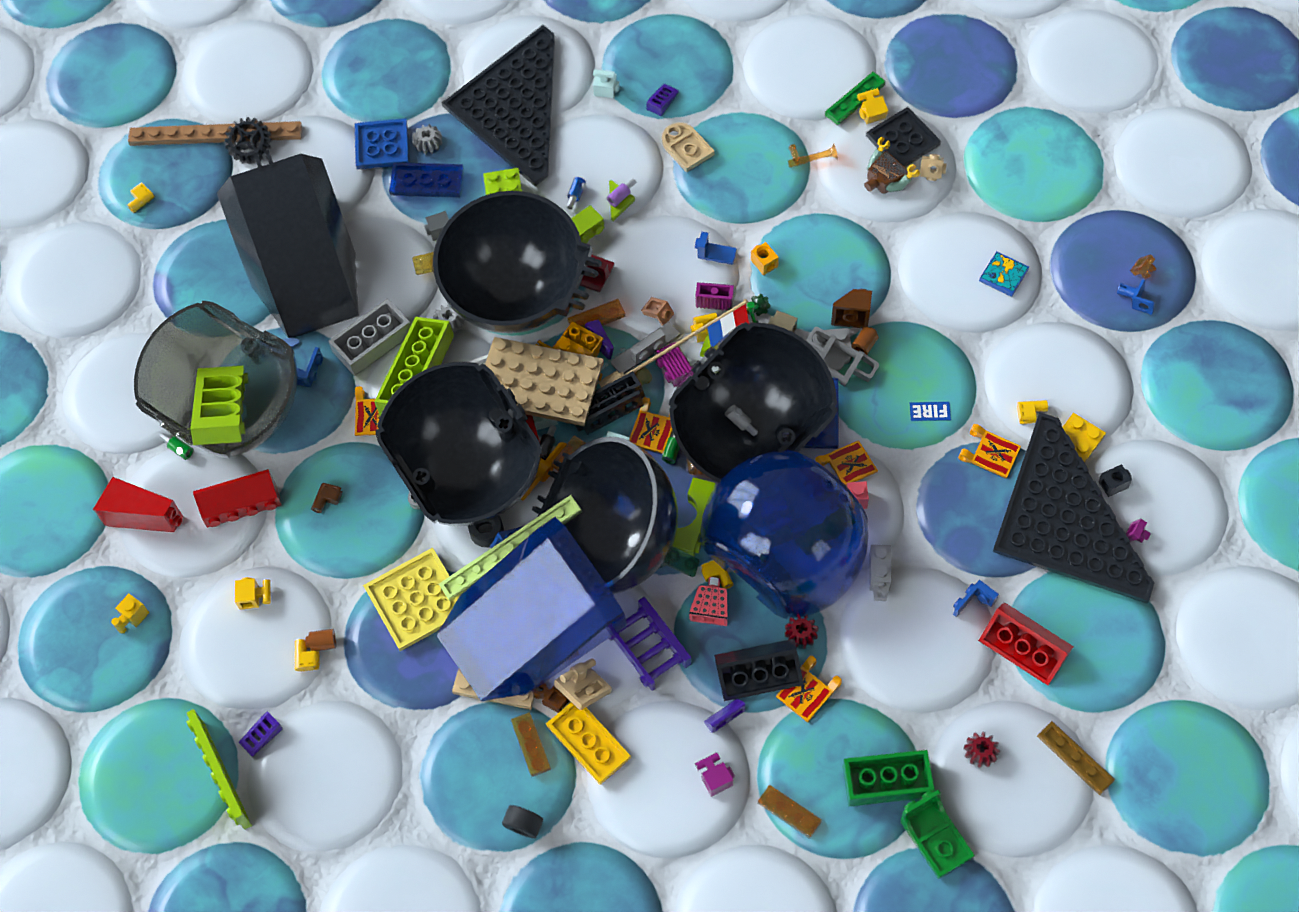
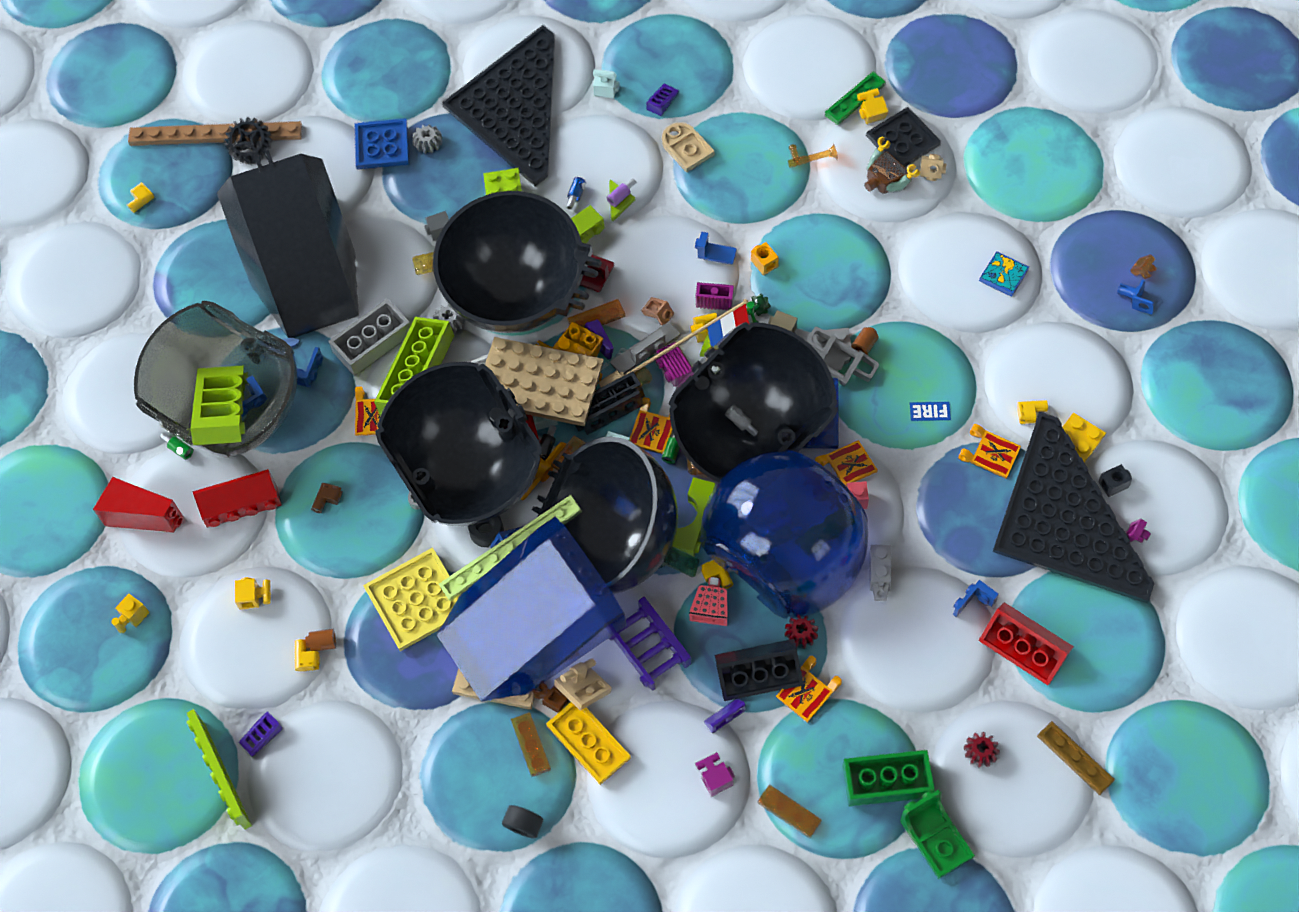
(258, 396): none -> blue bracket
(426, 179): clear blue plate -> none
(852, 309): reddish brown slope -> none

